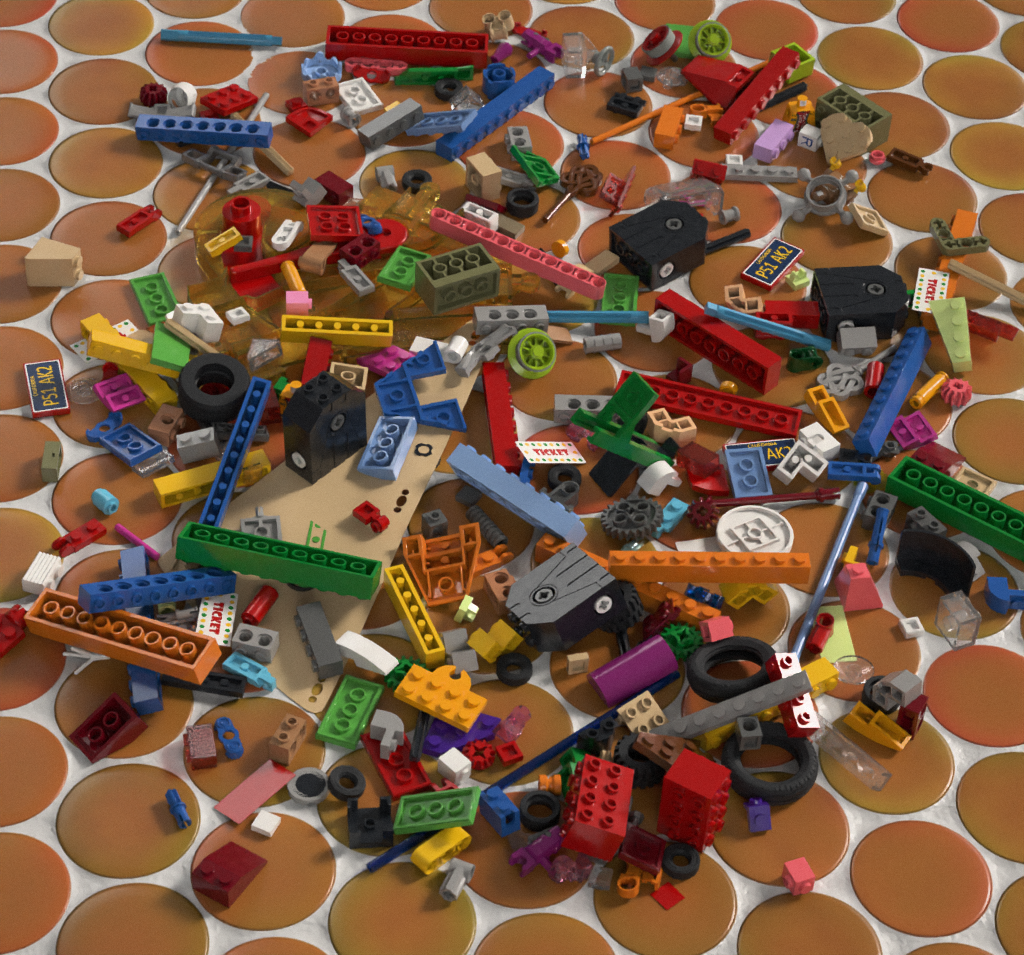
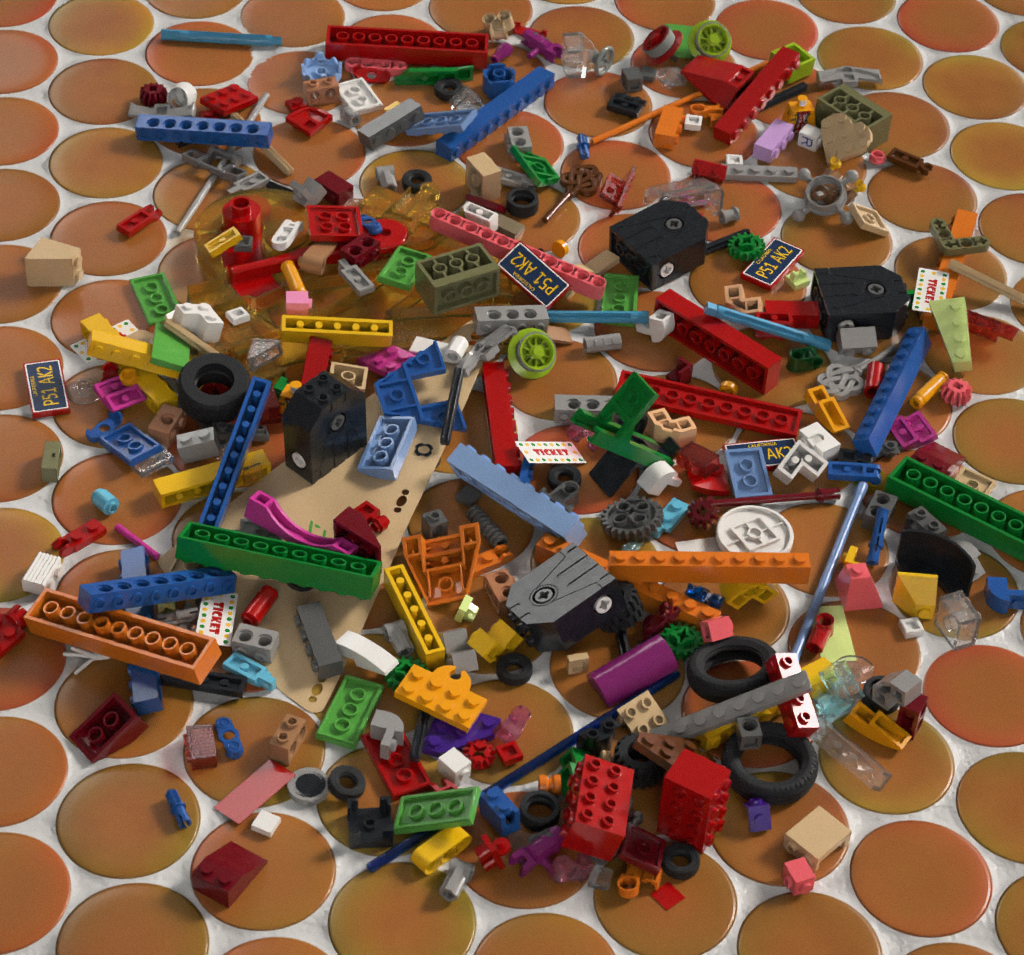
(129, 376): none -> light orange tile
(268, 514): none -> dark pink arch
(355, 528): none -> dark red slope
(397, 634): none -> light grey piece
(452, 406): none -> black axle
(490, 854): none -> red hips
(533, 275): none -> tile
(747, 247): none -> green gear
(816, 837): none -> tan panel
(841, 687): none -> clear light blue panel
(848, 76): none -> light grey plate
(916, 594): none -> yellow slope

